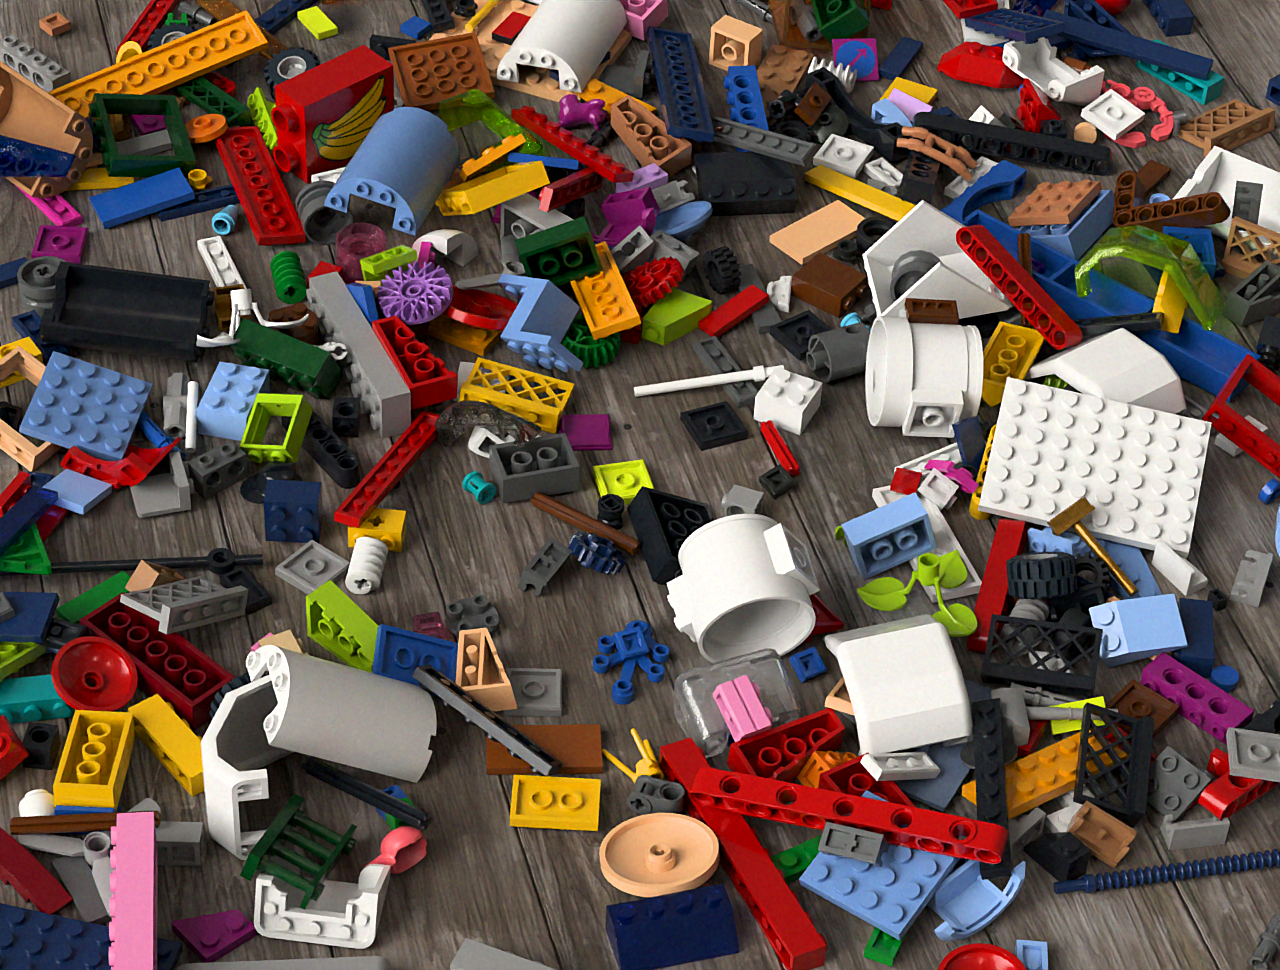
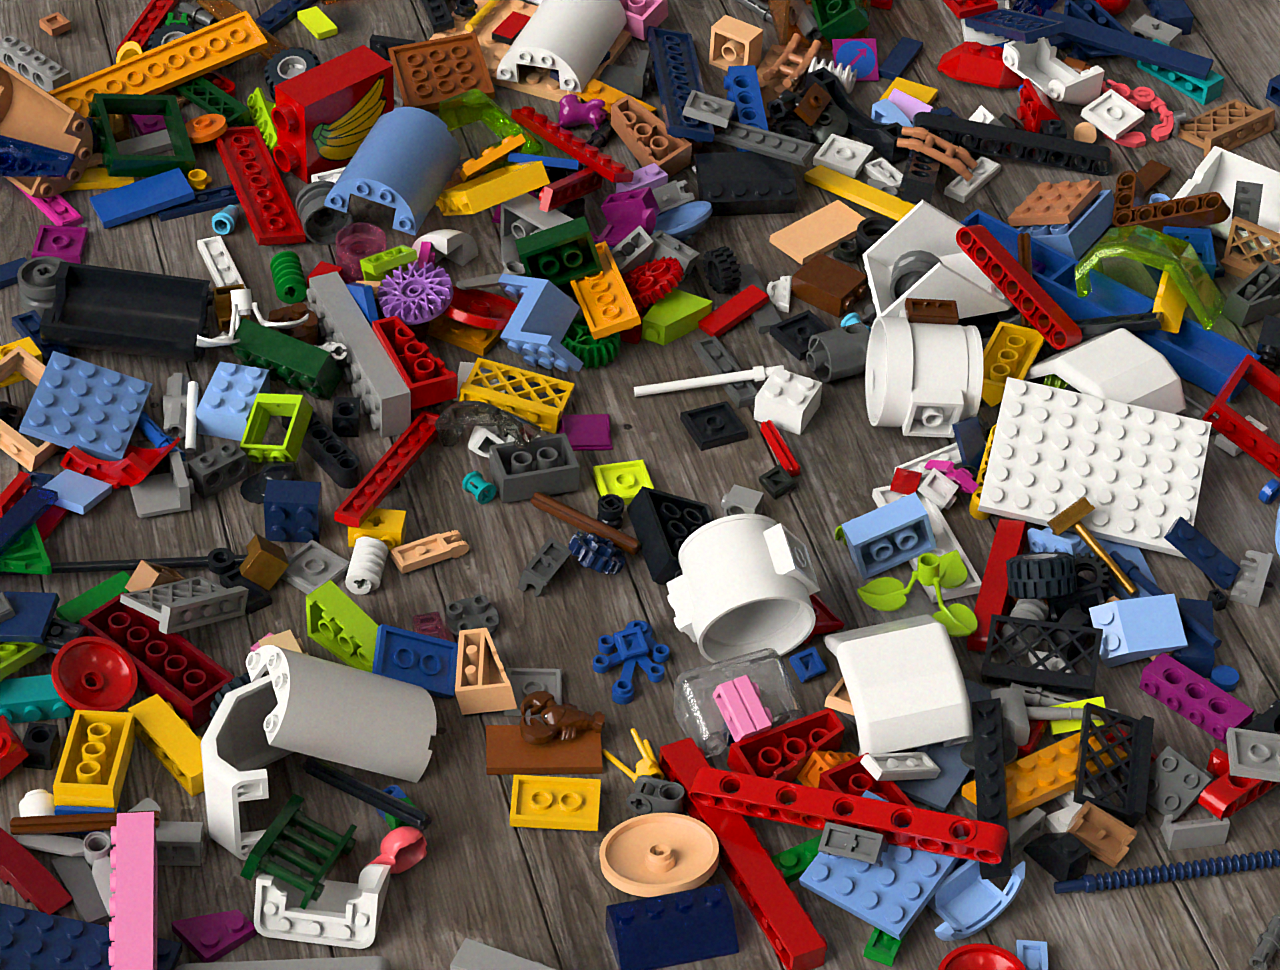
(264, 563): none -> pearl gold piece
(415, 27): blue tile -> none
(428, 551): none -> light nougat hinge
(478, 714): black plate -> none
(558, 719): none -> reddish brown animal
(709, 108): none -> light grey tile
(789, 55): none -> nougat piece
(998, 184): blue arch -> none
(1132, 572): none -> dark blue bar
(1138, 700): reddish brown plate -> none
(1151, 28): none -> light grey brick
(1178, 569): white panel -> none
(1202, 553): none -> dark blue plate

